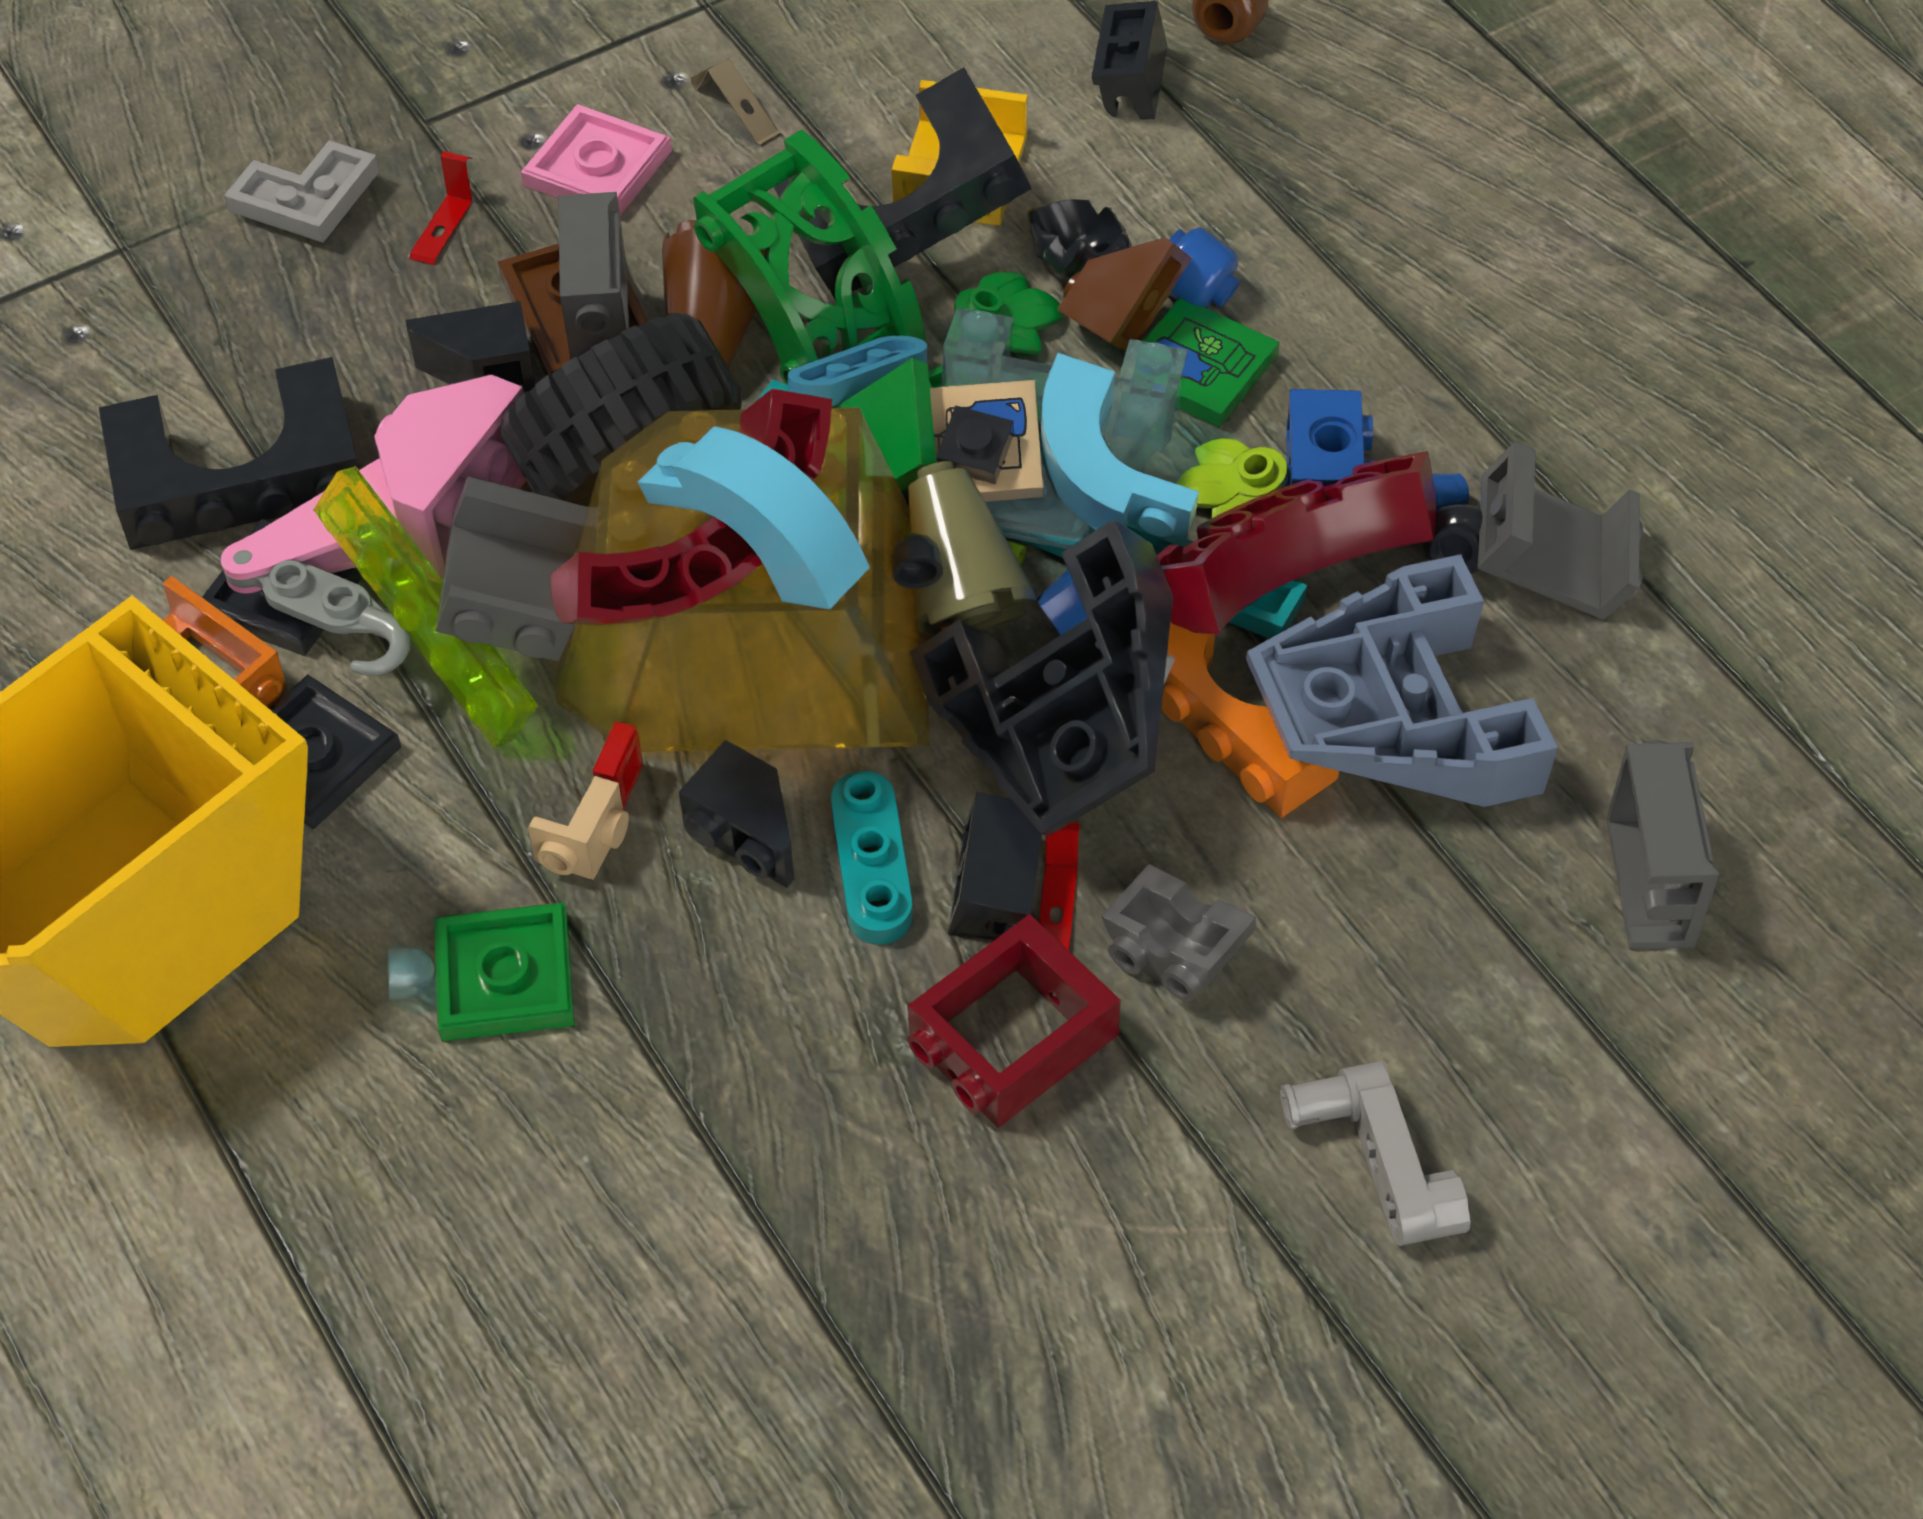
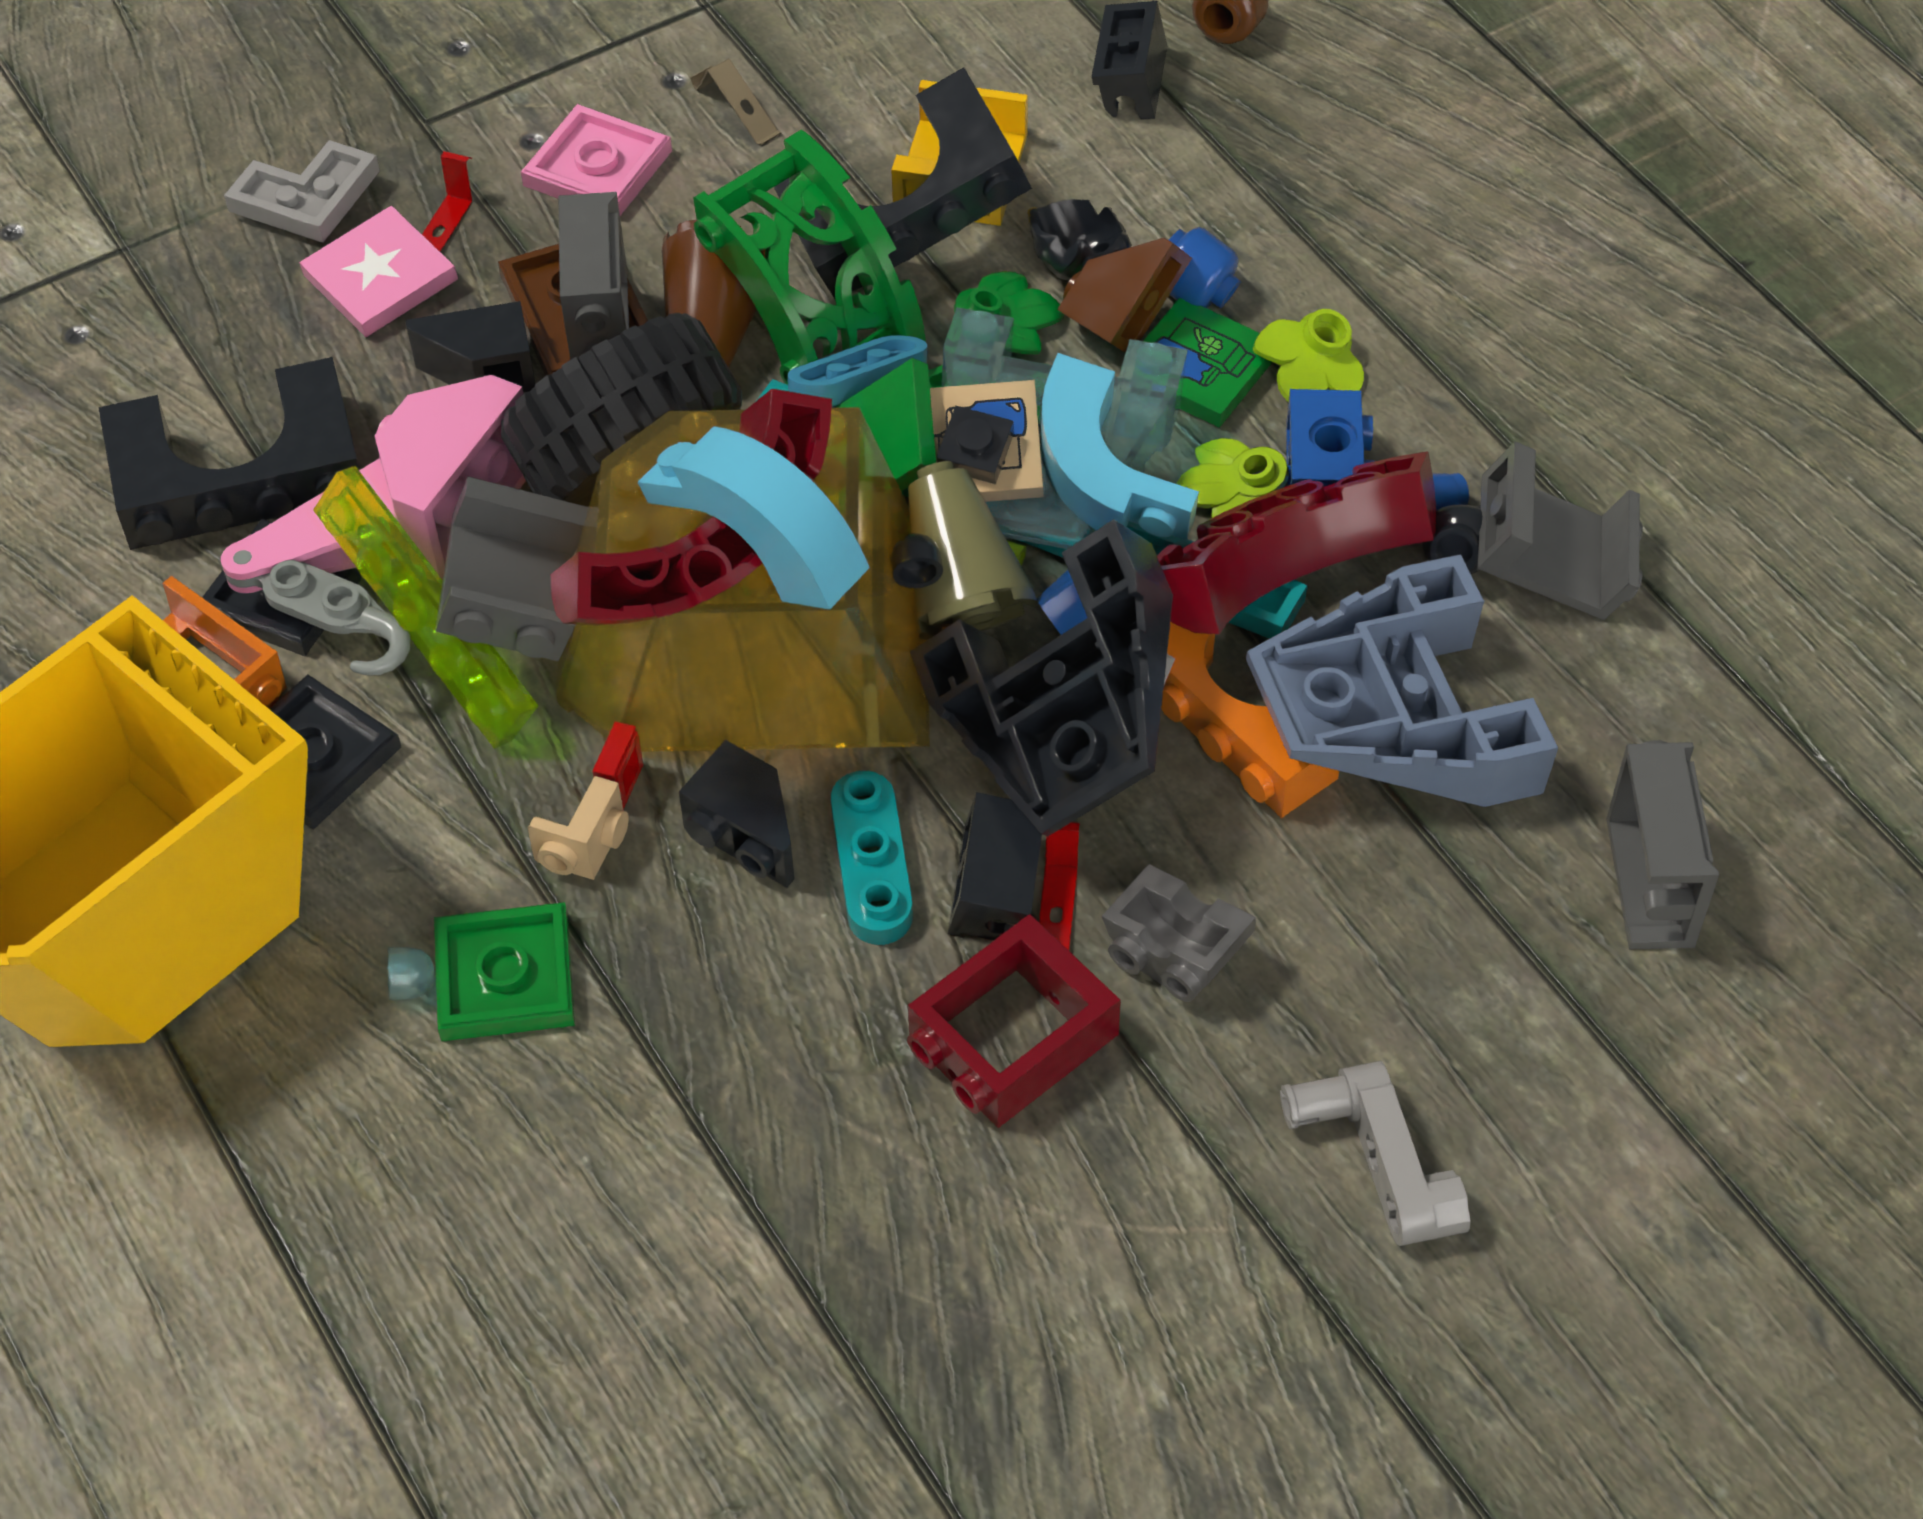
(378, 271): none -> bright pink tile
(1306, 358): none -> lime plate

